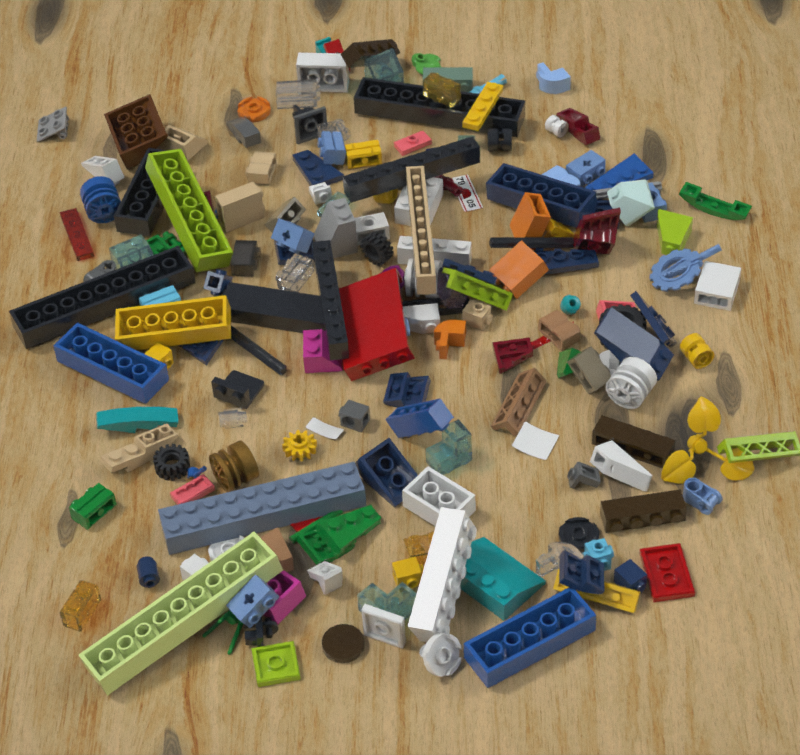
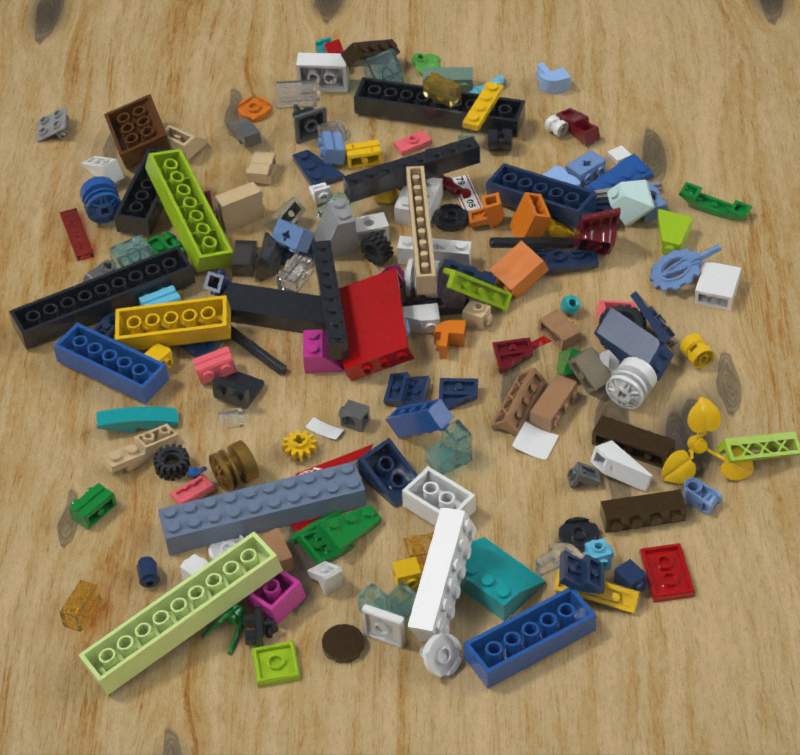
(106, 325): none -> dark blue plate
(214, 364): none -> coral brick
(252, 601): medium blue brick -> none
(269, 258): none -> clear smoke slope
(340, 460): none -> red sticker
(450, 217): none -> black tile
(458, 391): none -> dark blue wing
(490, 213): none -> orange brick
(554, 403): none -> medium nougat brick
(618, 154): none -> white tile

